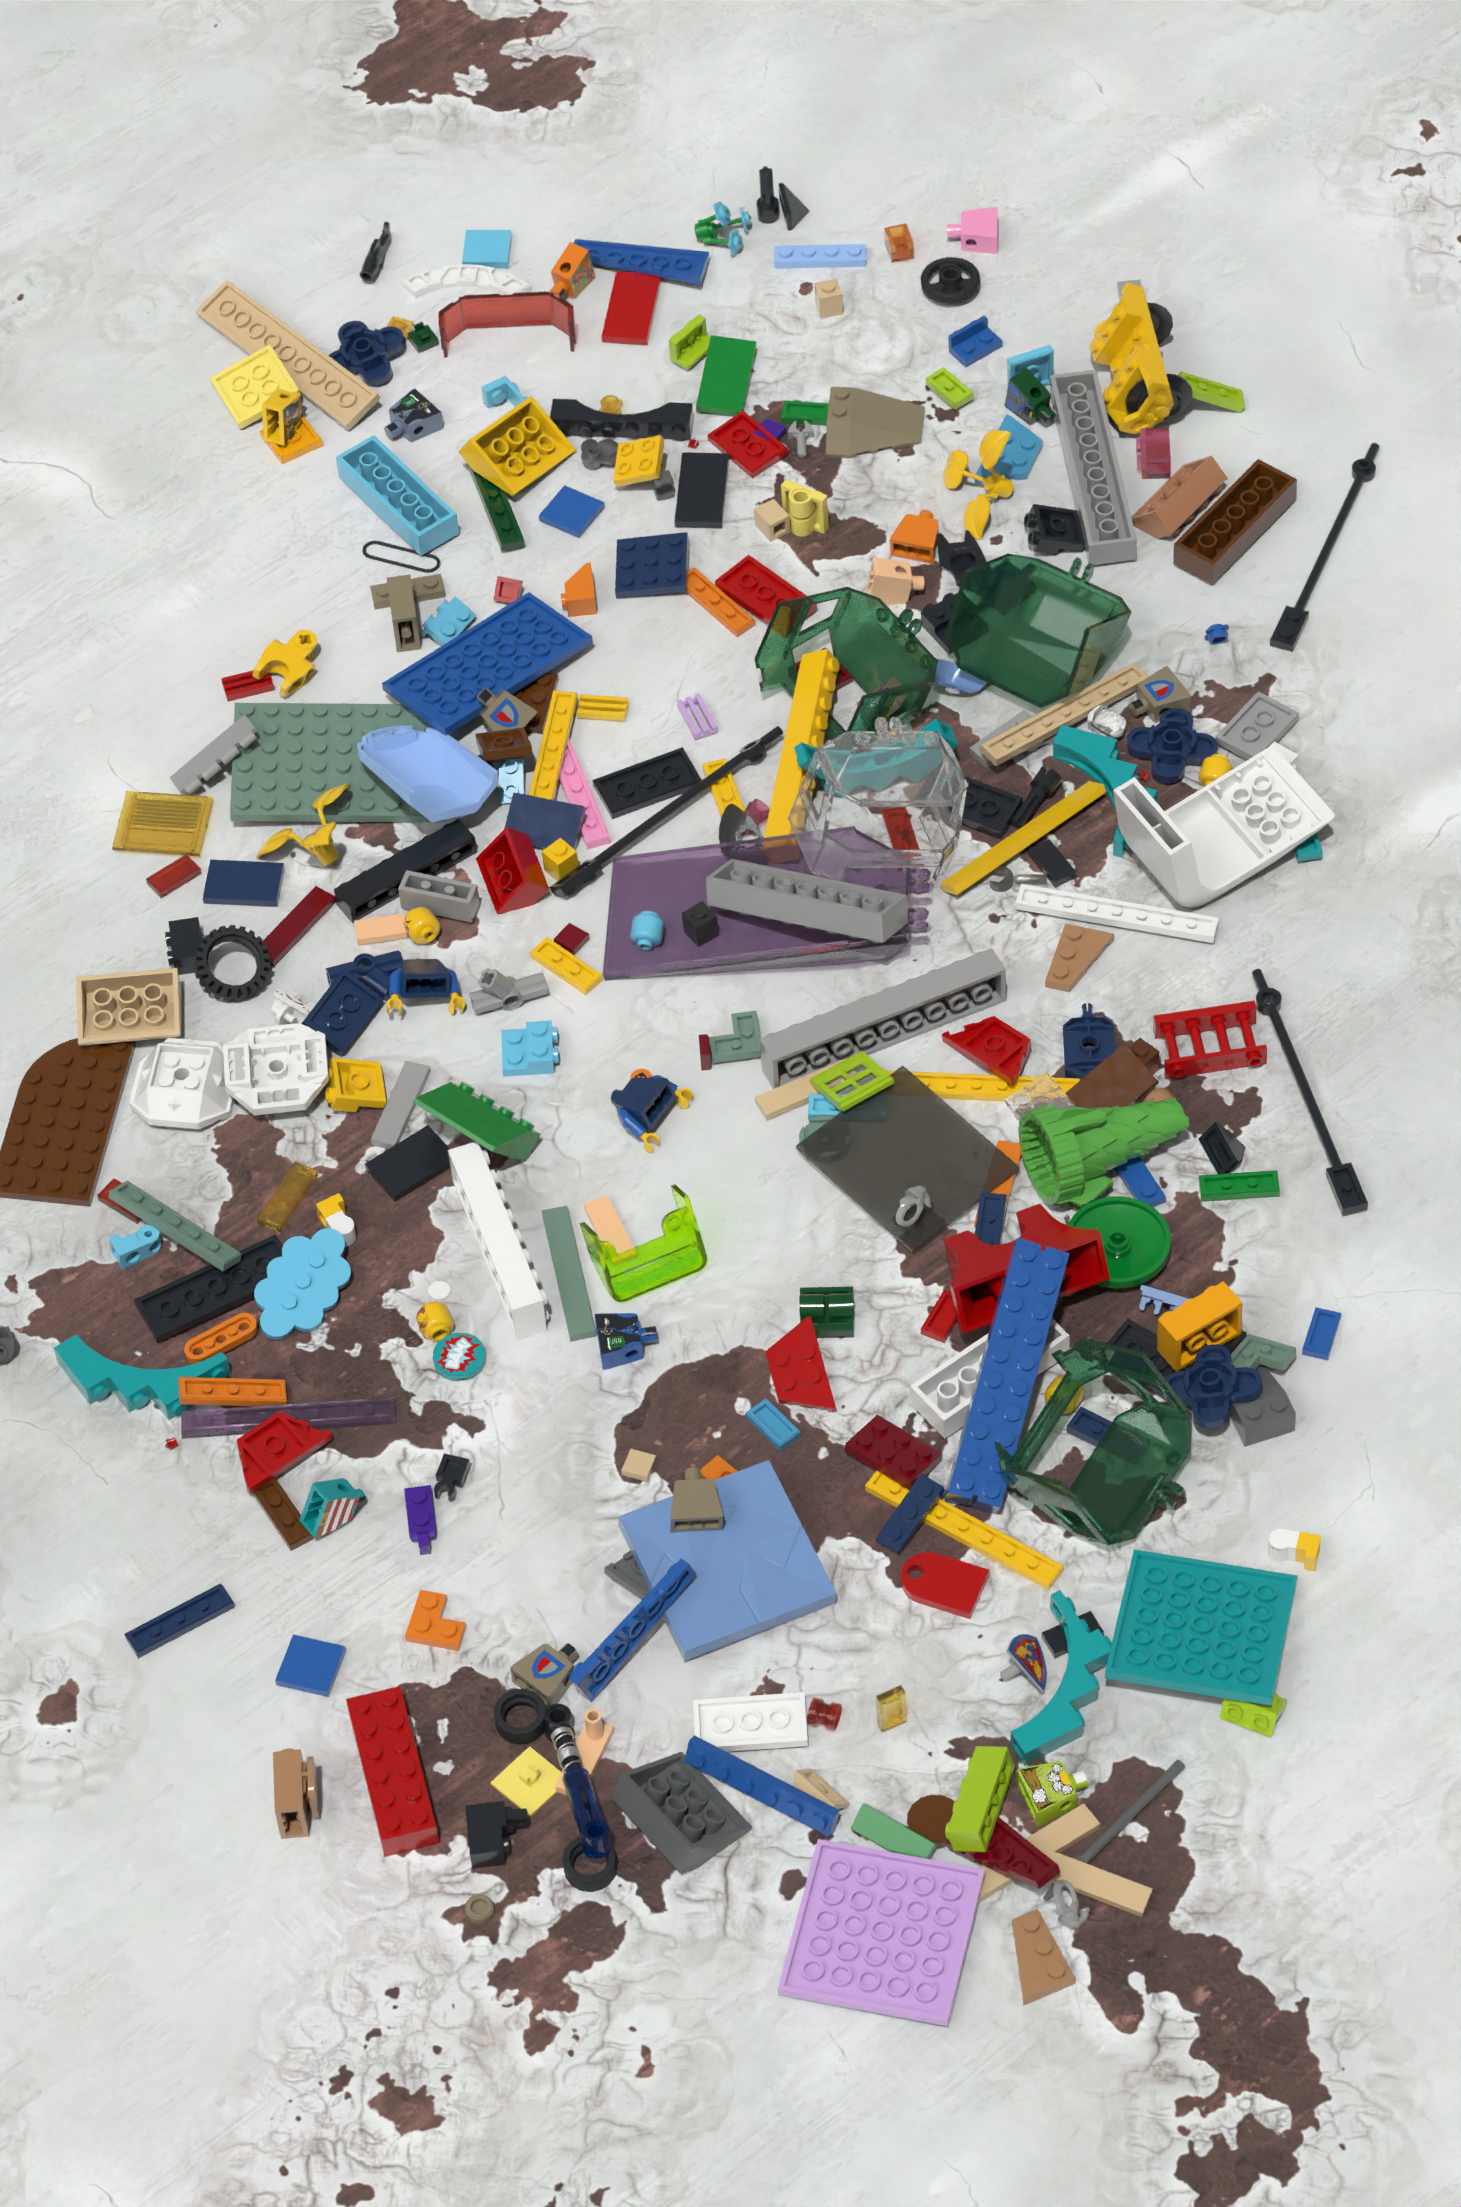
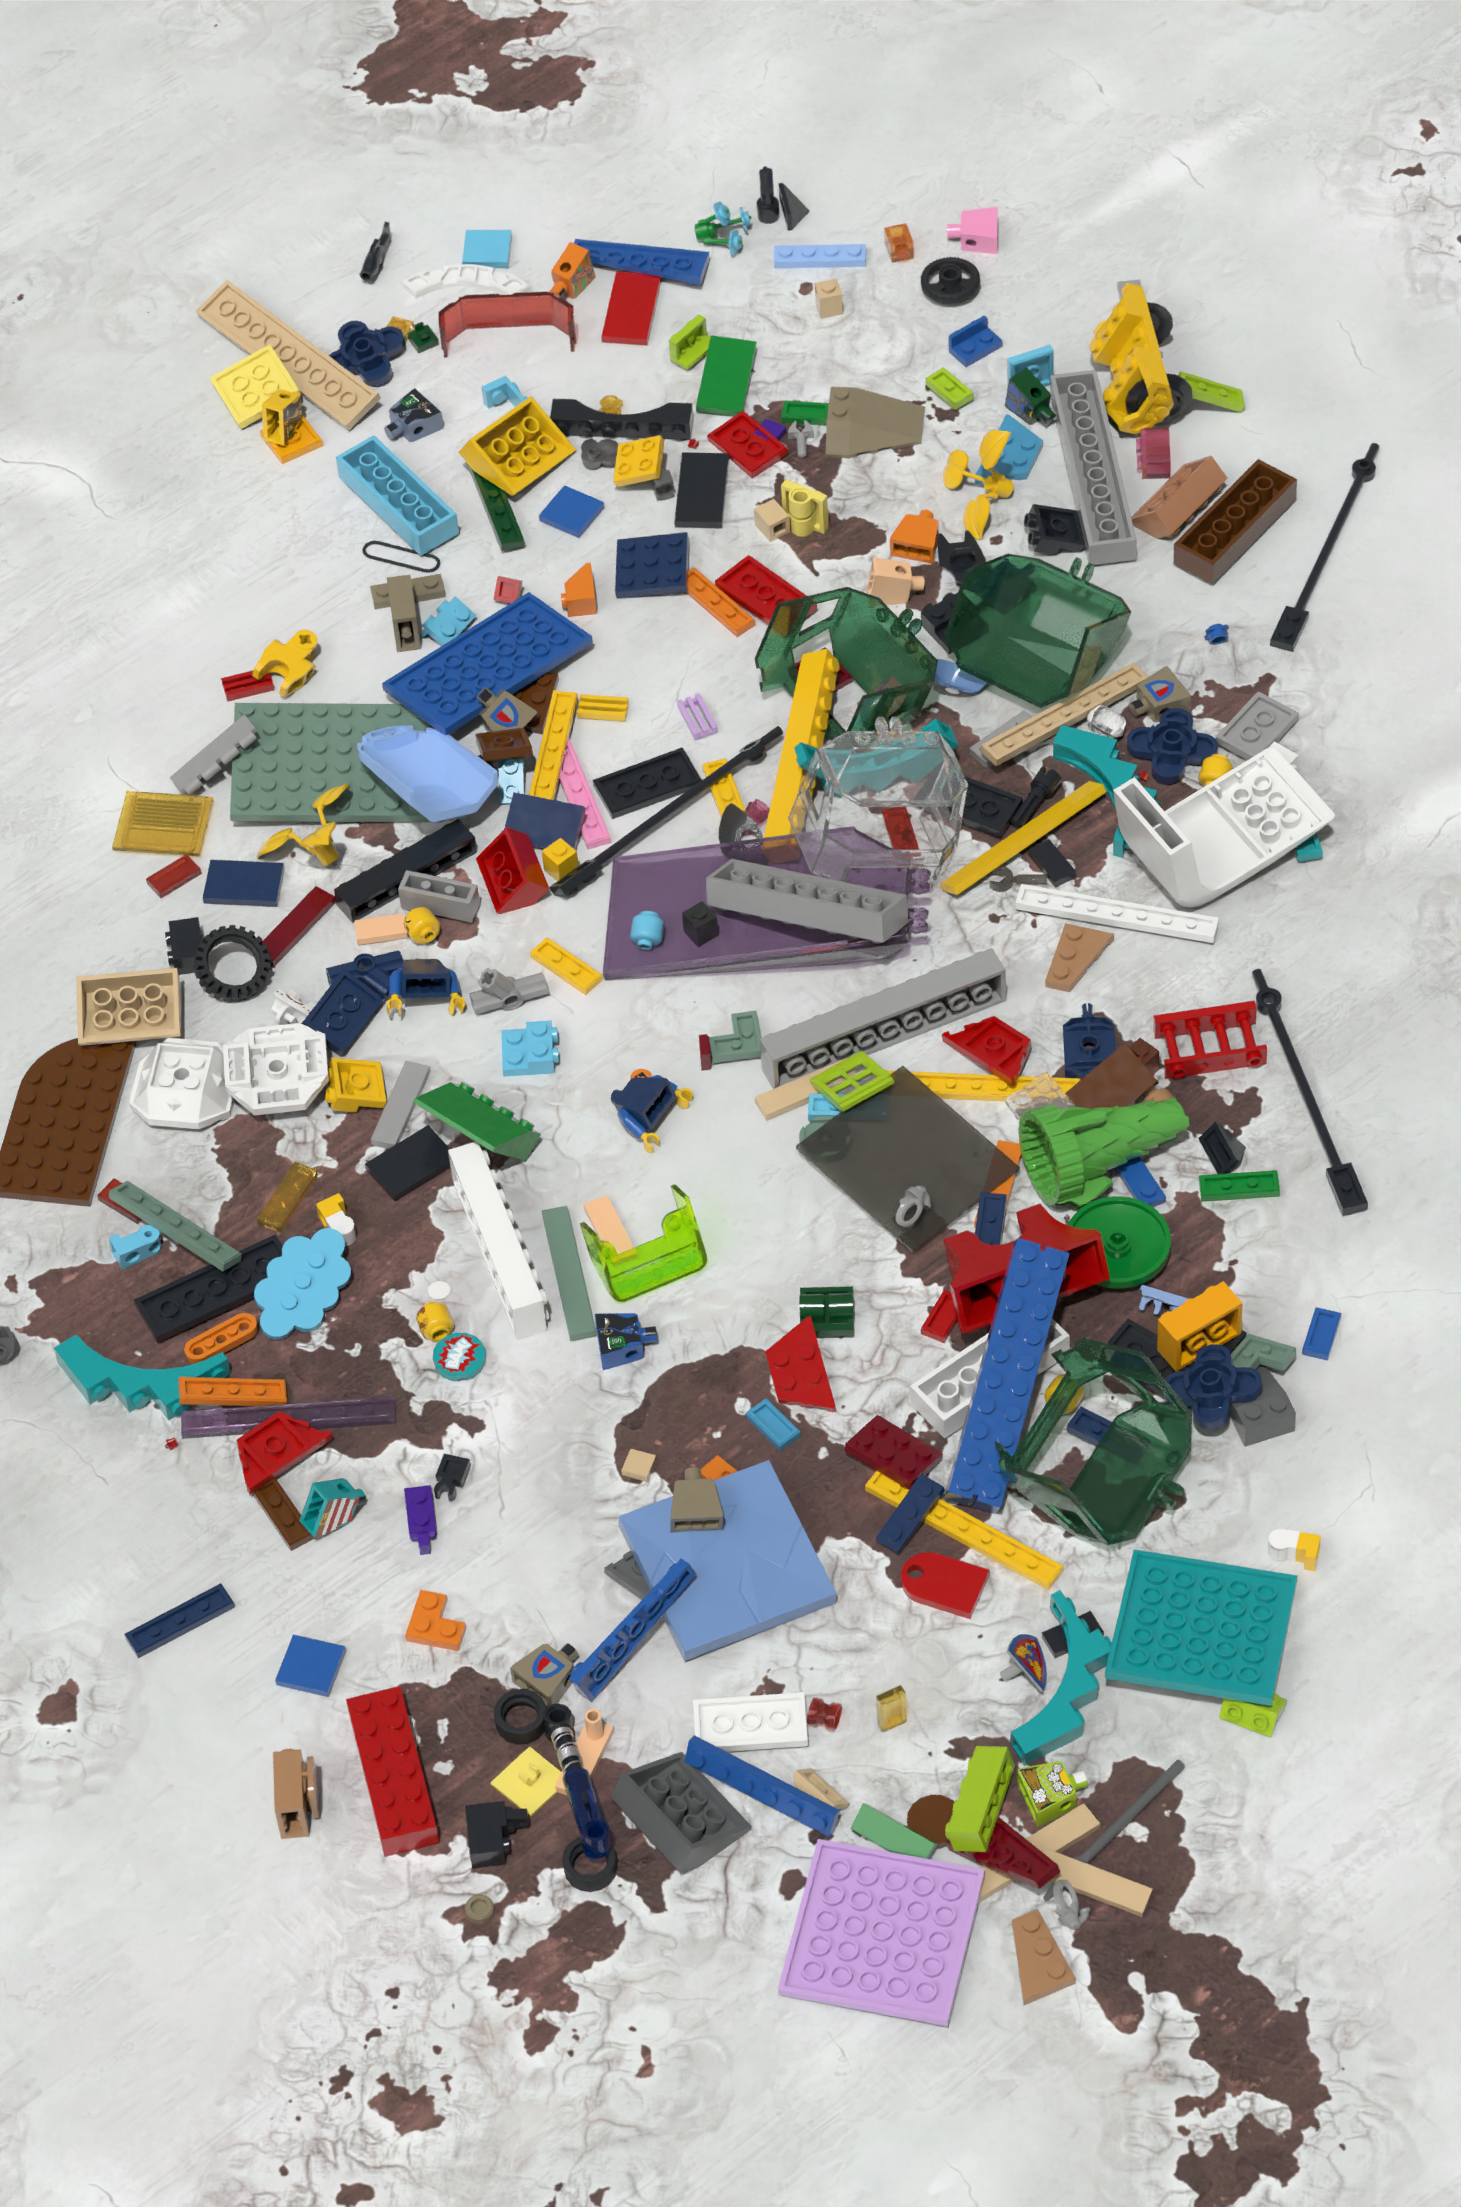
(571, 938): dark red tile -> none

